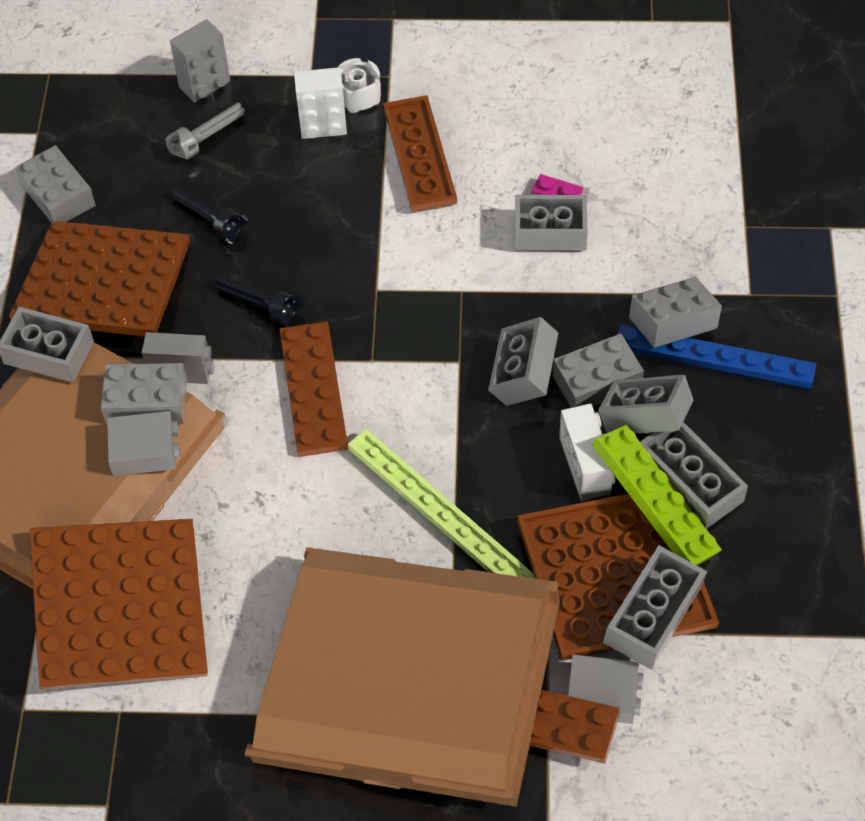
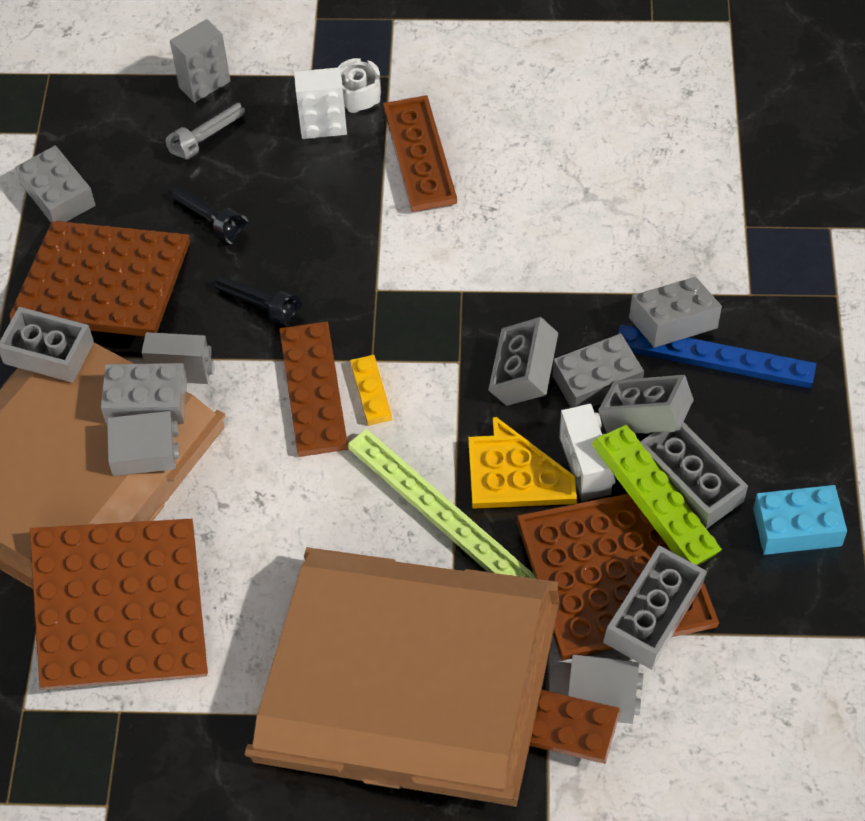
(371, 390): none -> yellow plate
(515, 473): none -> yellow wing
(551, 186): dark pink plate -> none
(551, 222): light grey brick -> none
(799, 519): none -> medium azure brick

